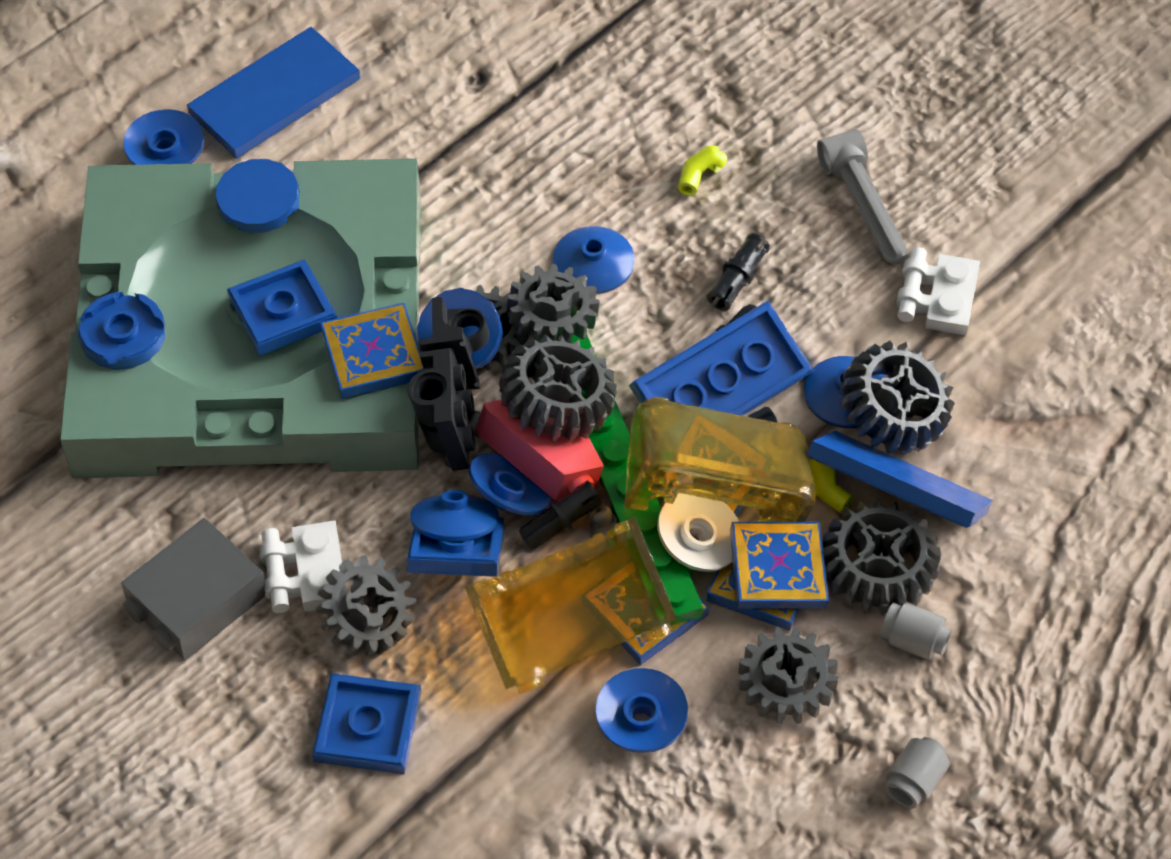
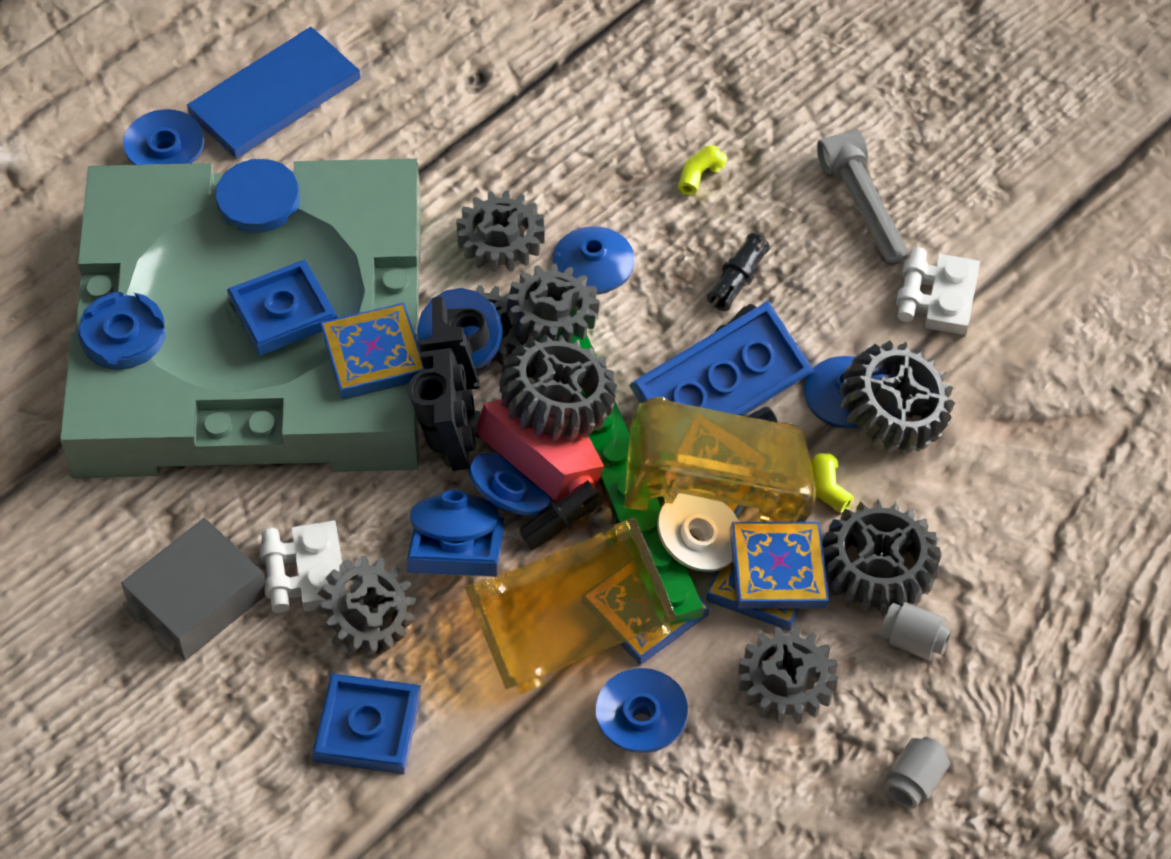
(500, 231): none -> dark grey gear
(900, 478): blue tile -> none

